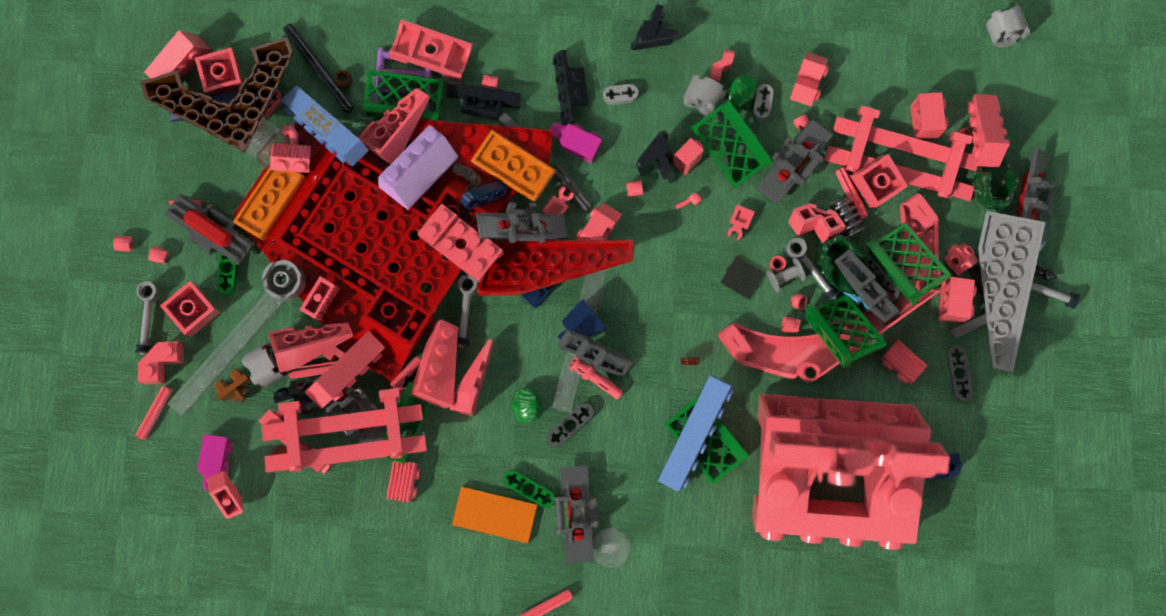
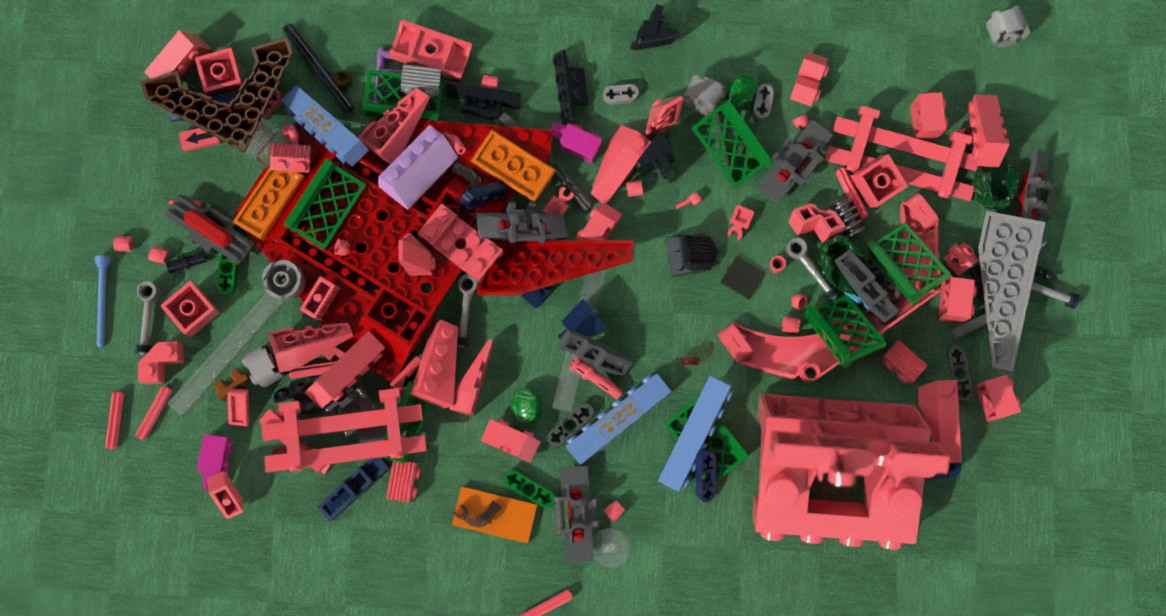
(103, 264): none -> medium blue piece
(114, 420): none -> coral axle
(186, 261): none -> black pin
(197, 139): none -> coral tile
(238, 407): none -> coral tile
(311, 193): none -> green fence
(341, 247): none -> coral hinge
(353, 487): none -> dark blue slope
(415, 257): none -> coral wedge
(422, 78): none -> light grey brick
(455, 142): none -> coral arm
(482, 519): none -> clear smoke piece
(510, 440): none -> coral brick
(614, 511): none -> coral hose
(618, 162): none -> coral wedge
(618, 419): none -> medium blue brick
(663, 115): none -> coral wedge
(688, 156): coral brick -> none
(691, 254): none -> black piece
(705, 488): none -> dark blue beam
(722, 65): coral piece -> none
(786, 275): light grey piece -> none
(941, 412): none -> coral wedge
(998, 398): none -> coral brick

